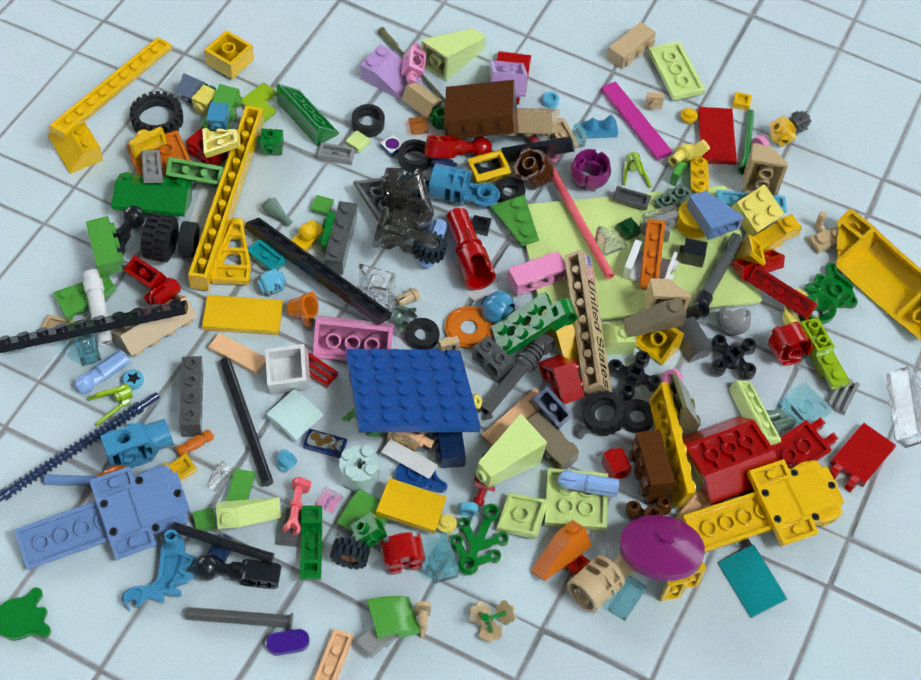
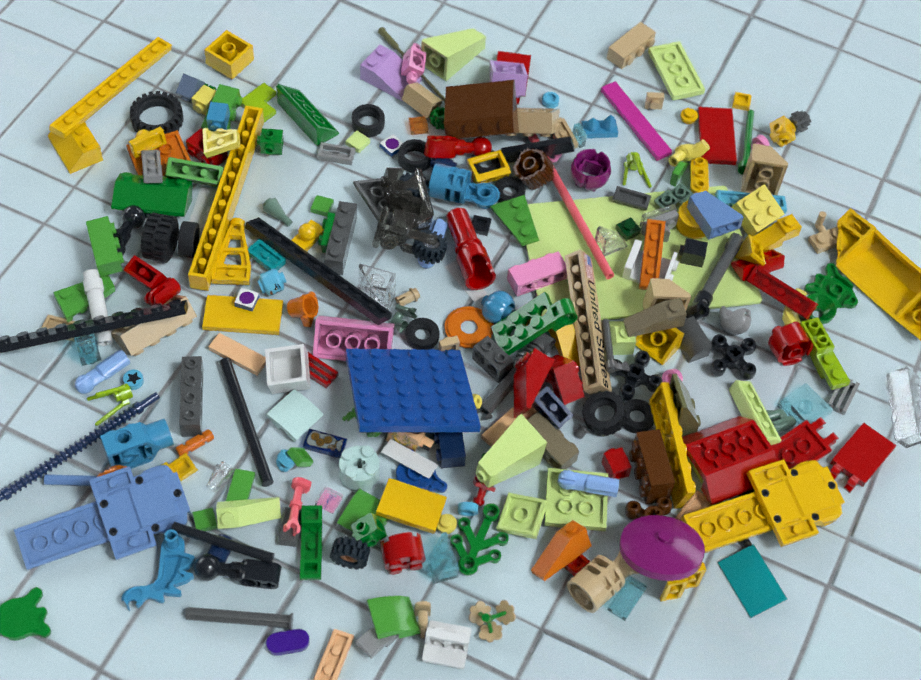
(246, 299): none -> tile
(300, 457): none -> bright green tile
(446, 644): none -> white bracket
(529, 378): none -> red slope
(611, 365): none -> dark grey piece

